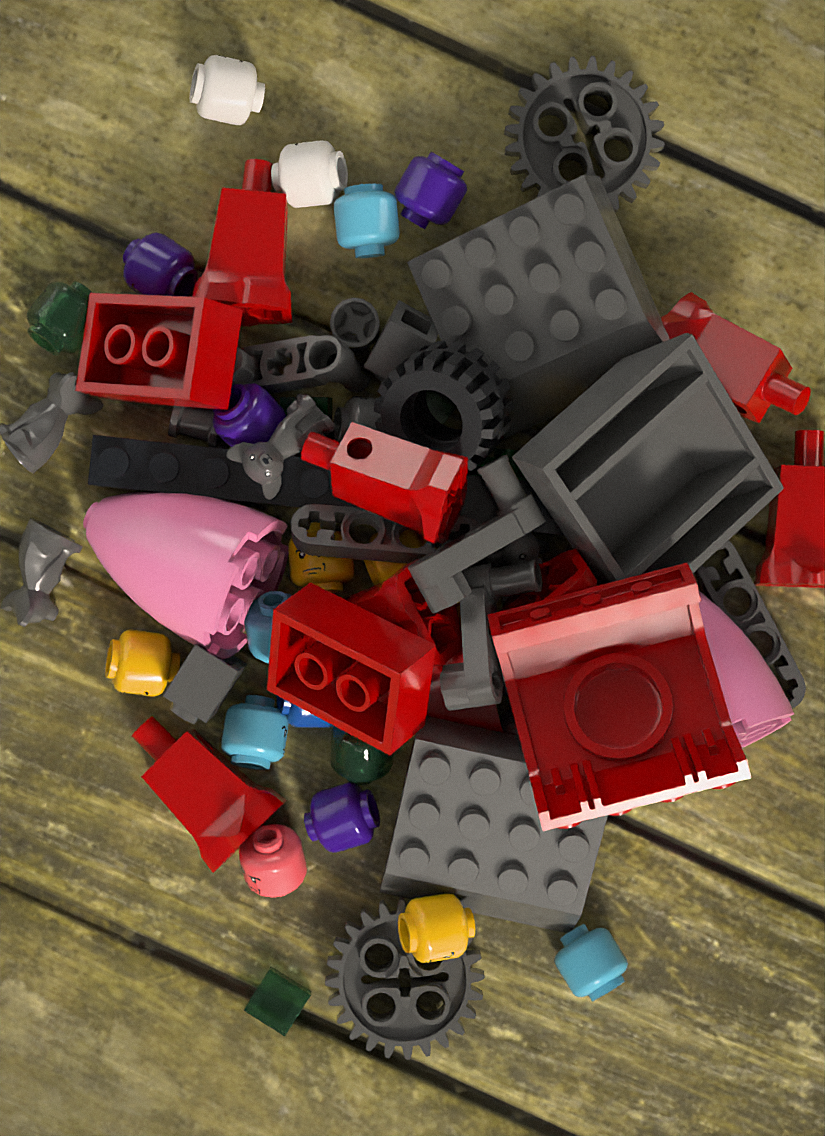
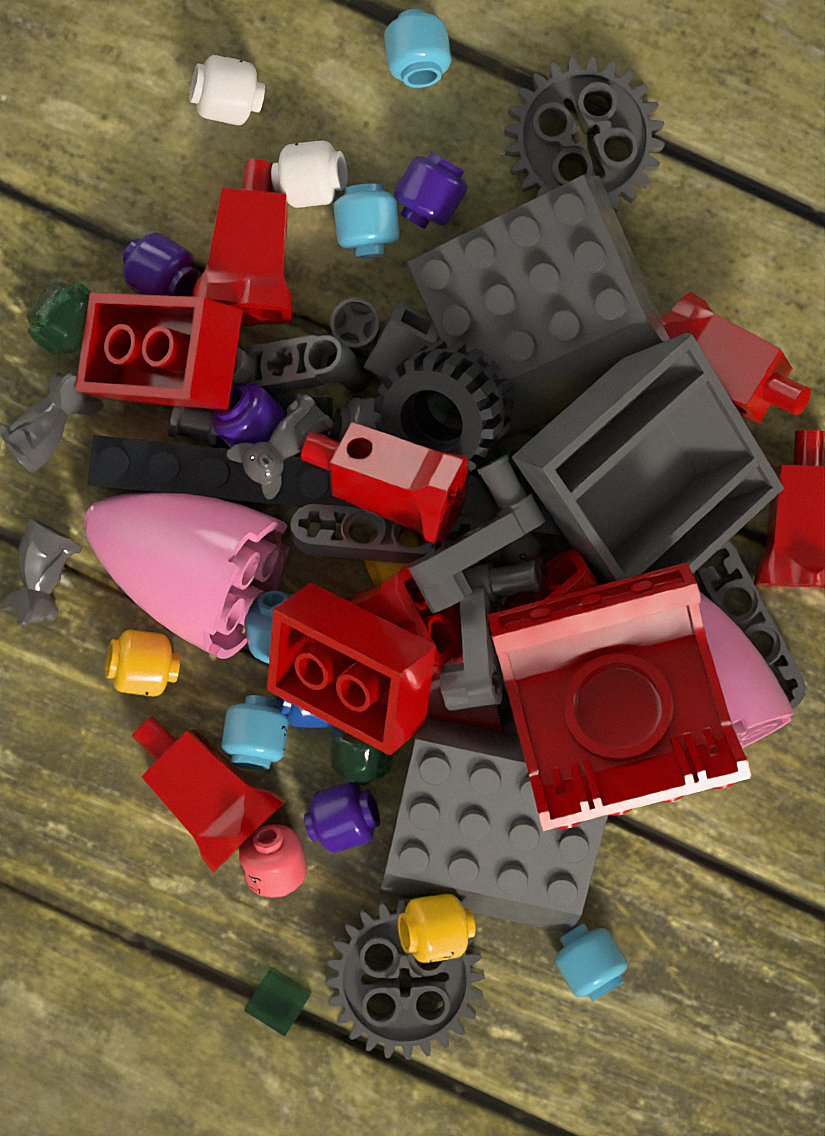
(203, 684): dark grey brick -> none
(322, 571): yellow head -> none
(417, 48): none -> medium azure head

